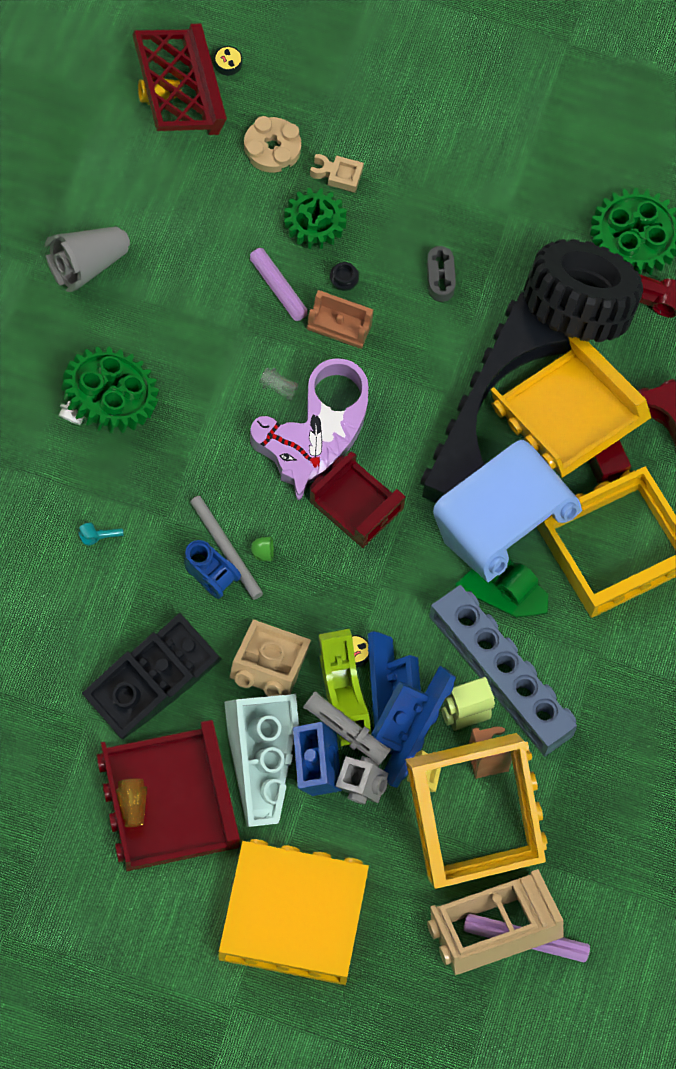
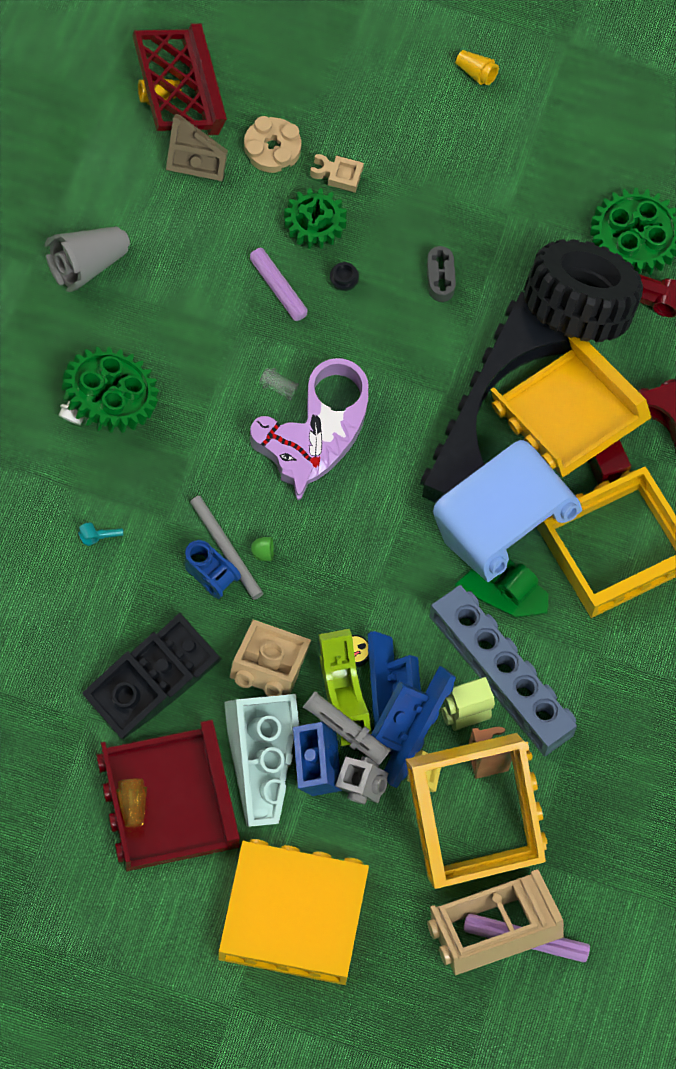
(195, 152): none -> dark tan wing
(228, 60): tile -> none
(340, 319): nougat hinge -> none
(355, 500): dark red panel -> none
(478, 67): none -> yellow cone

